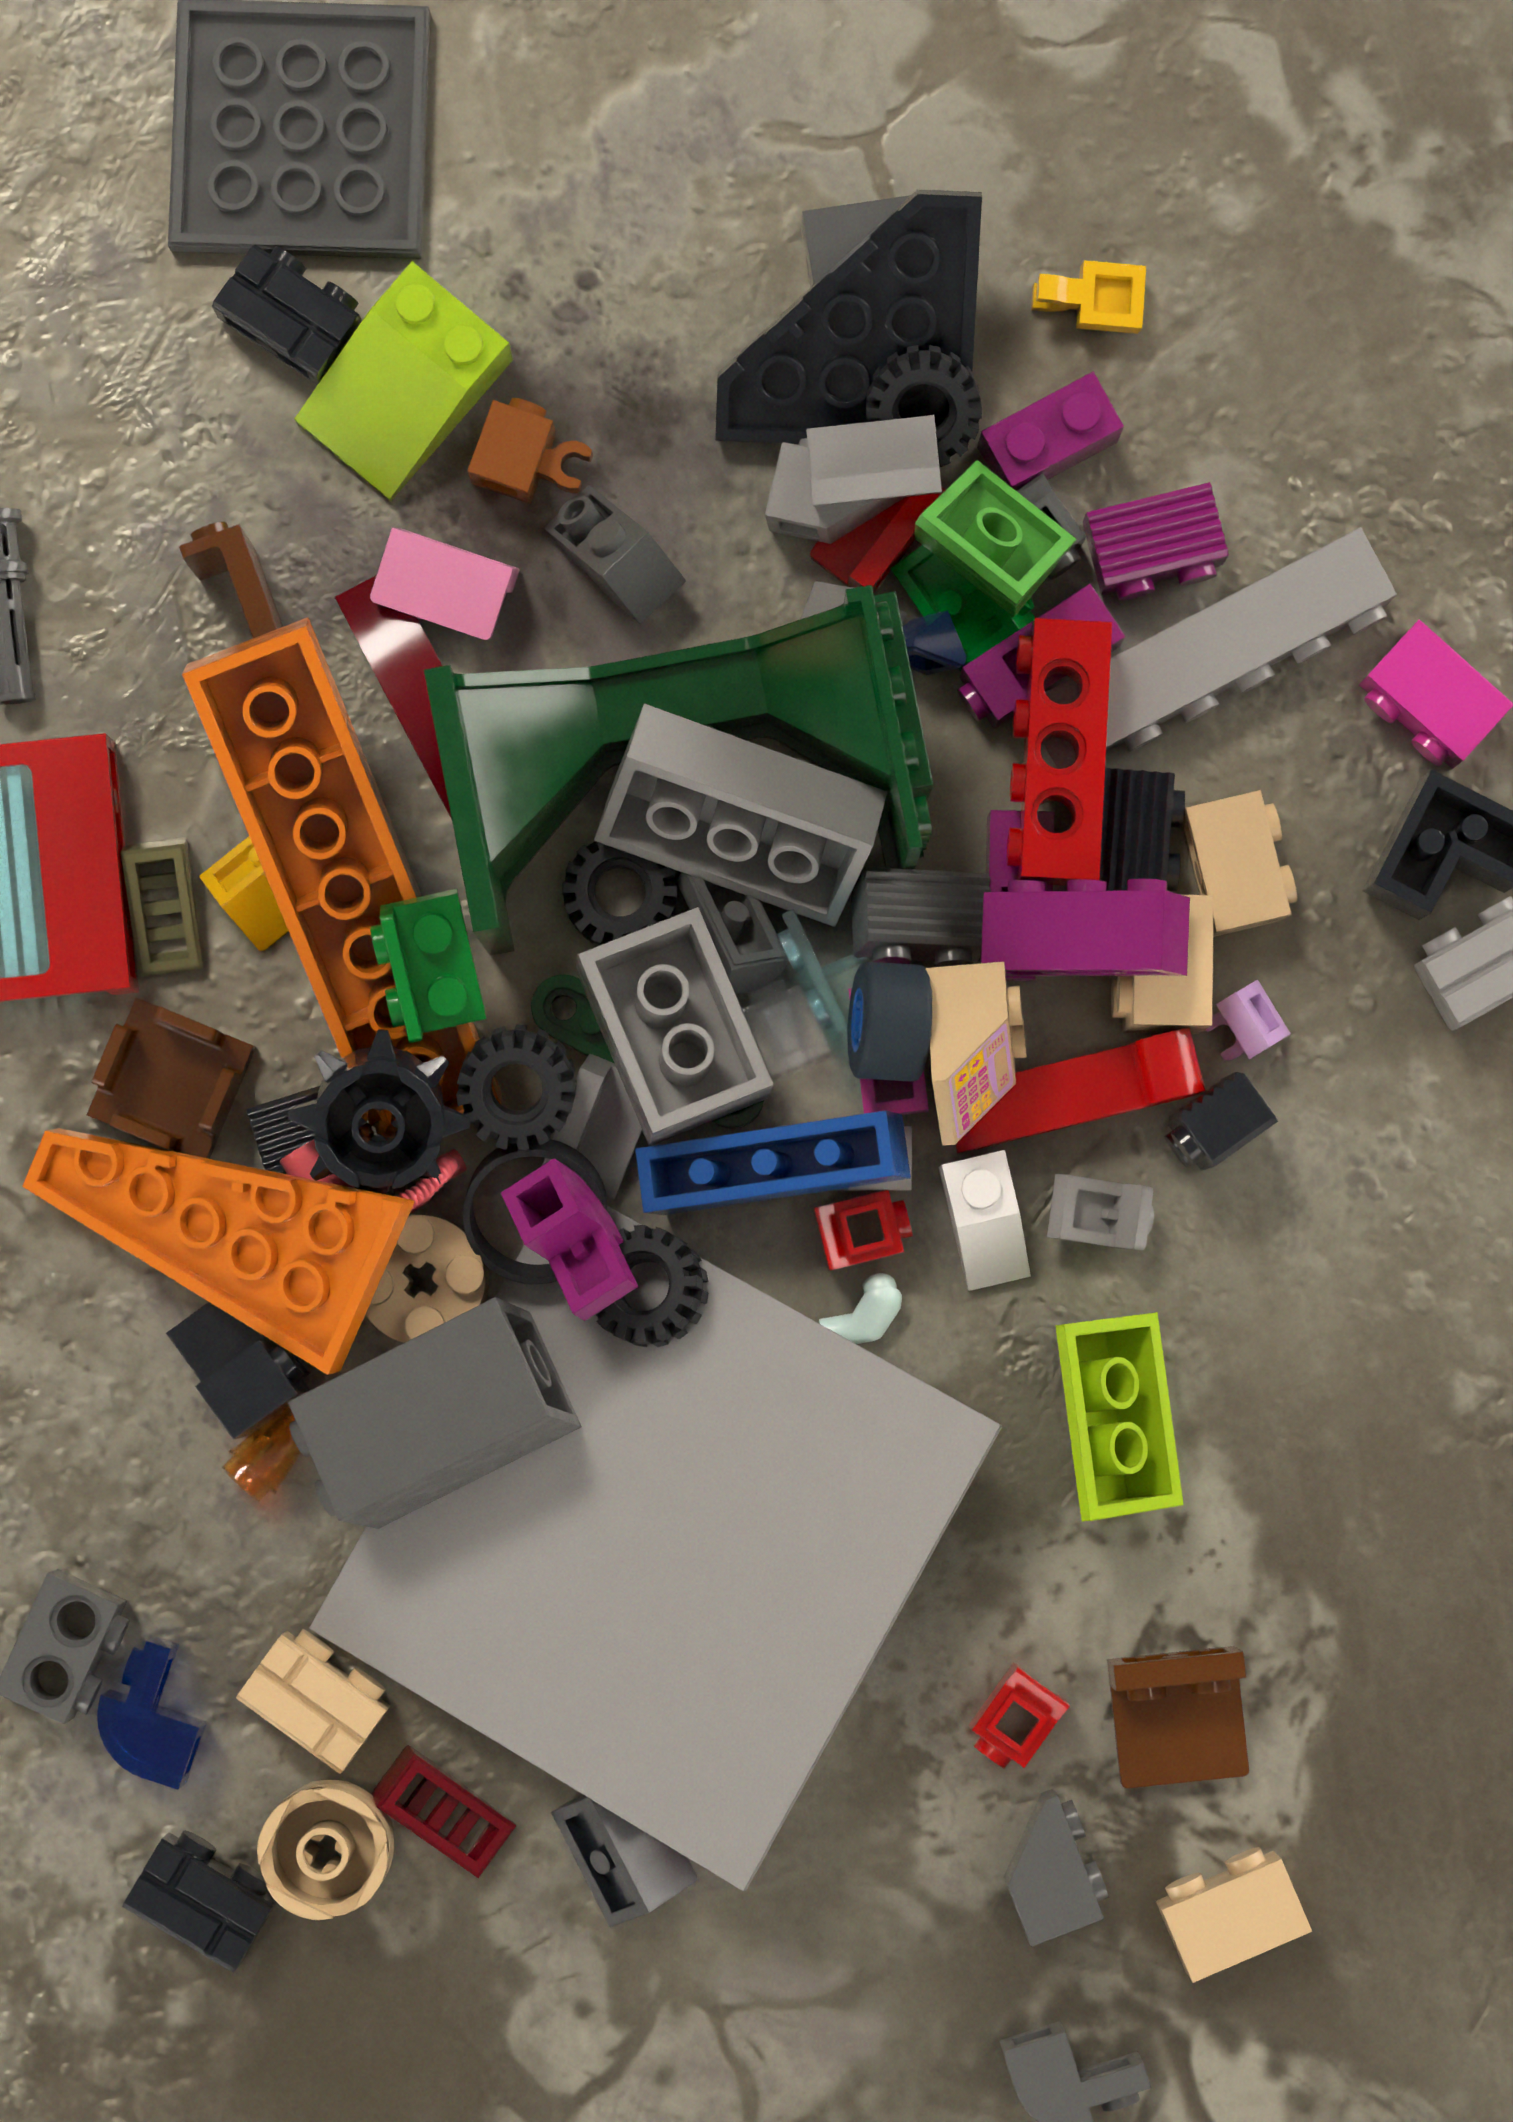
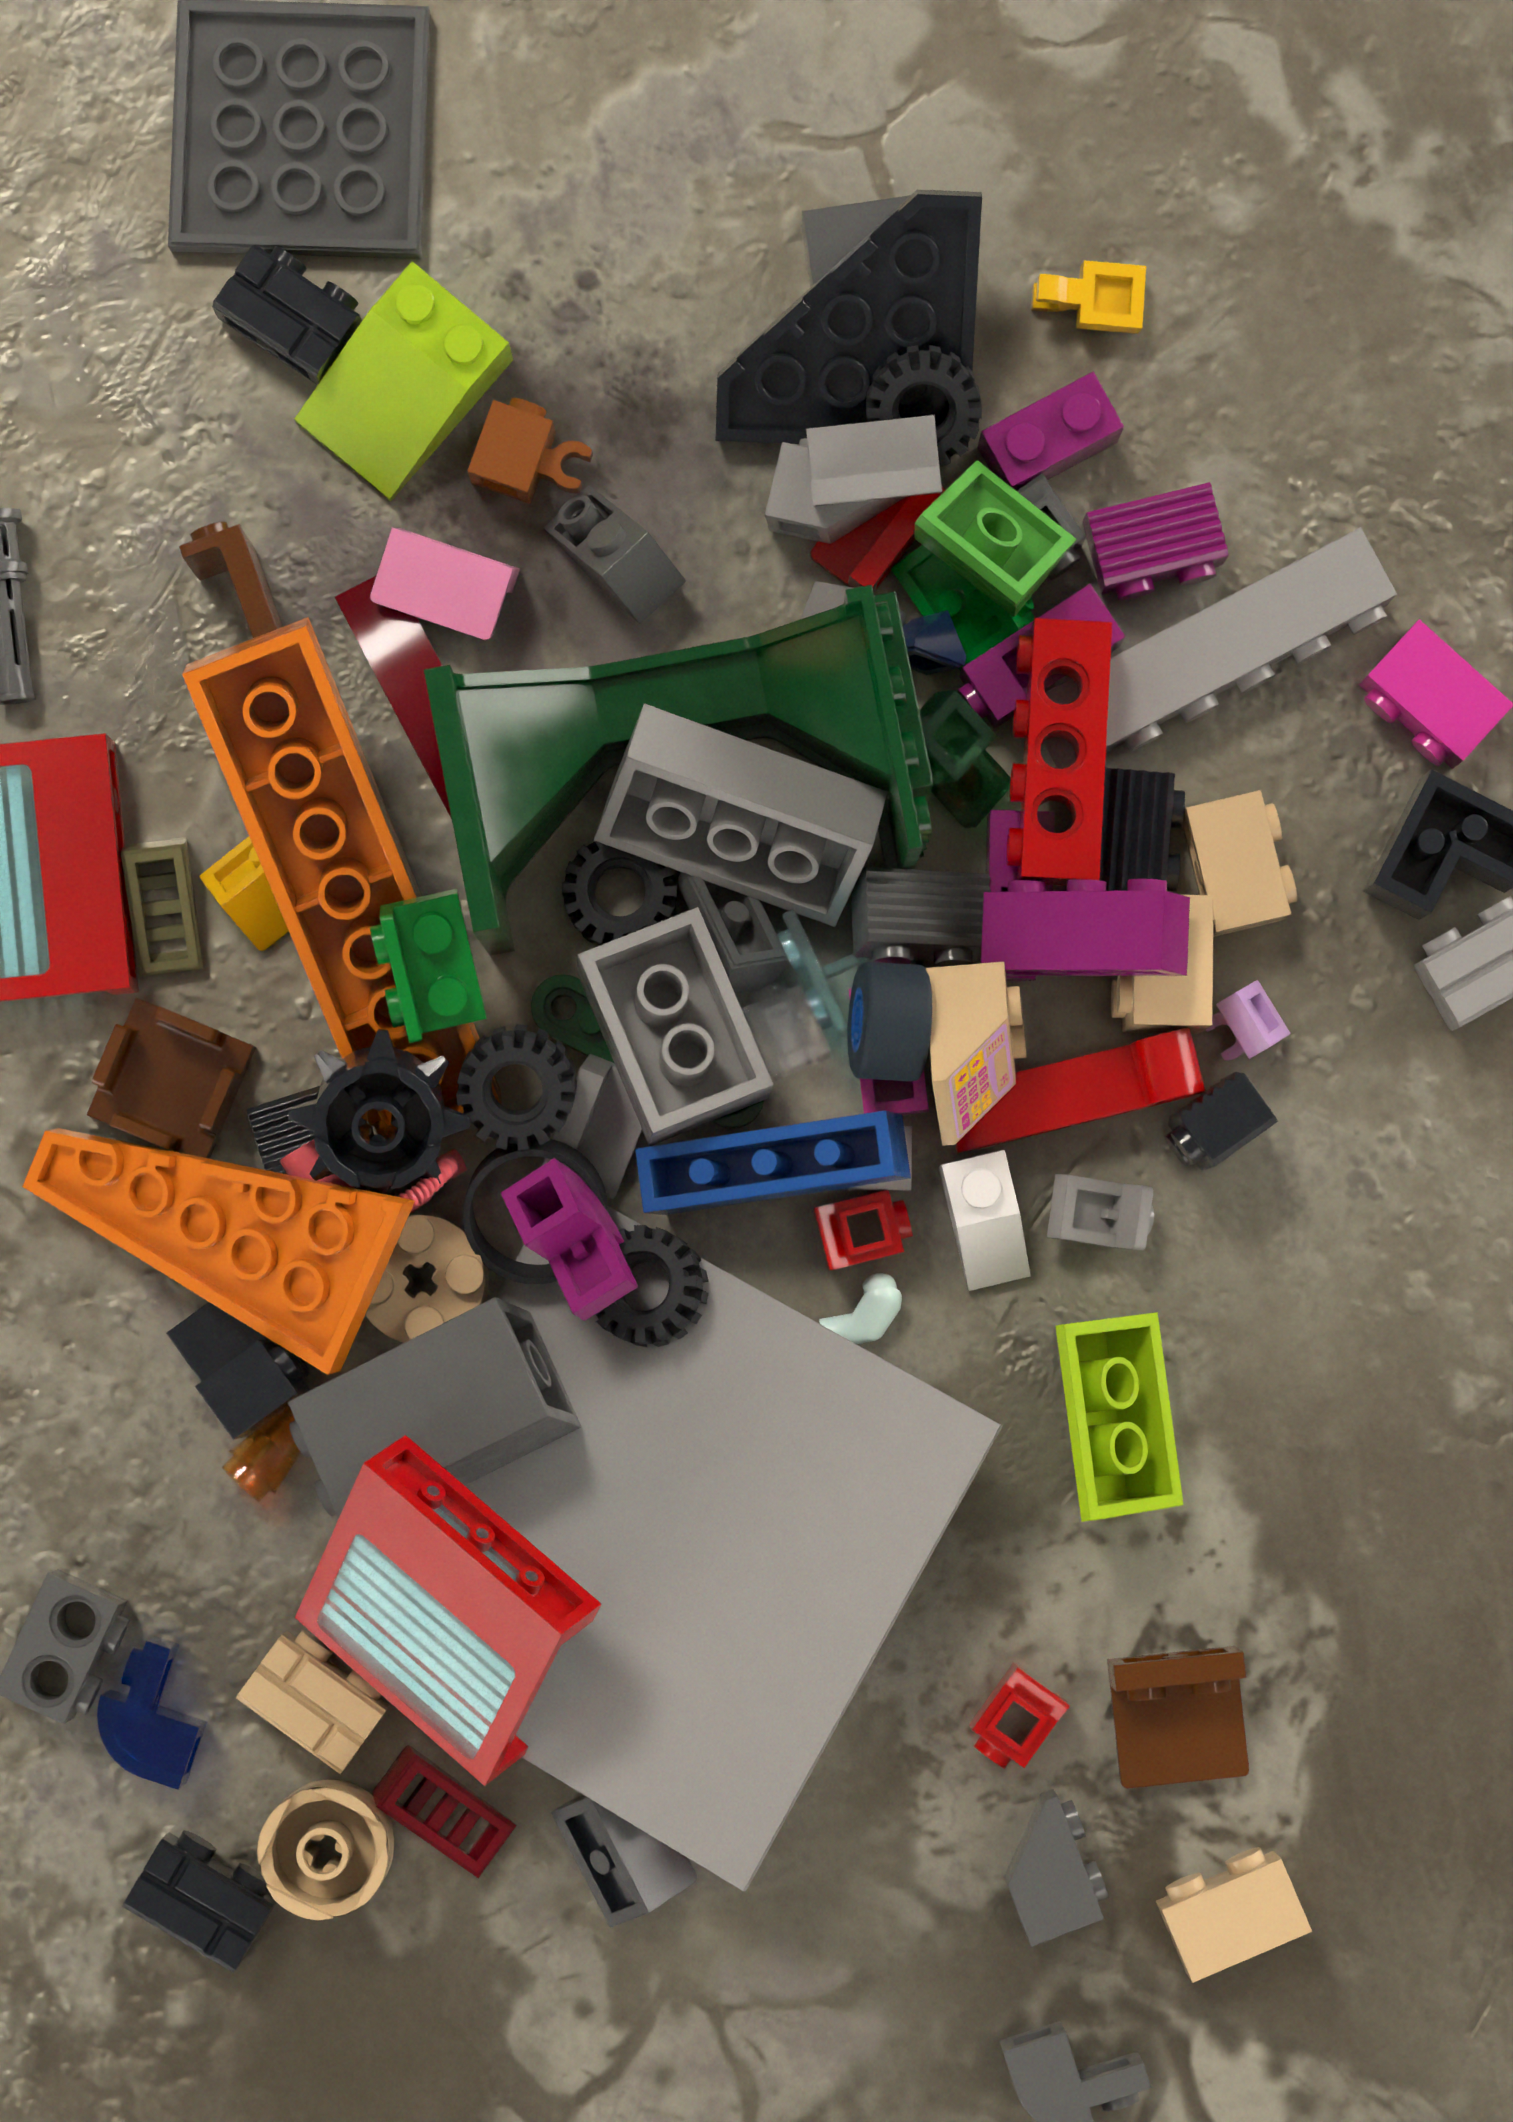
(442, 1606): none -> panel
(961, 769): none -> clear green brick

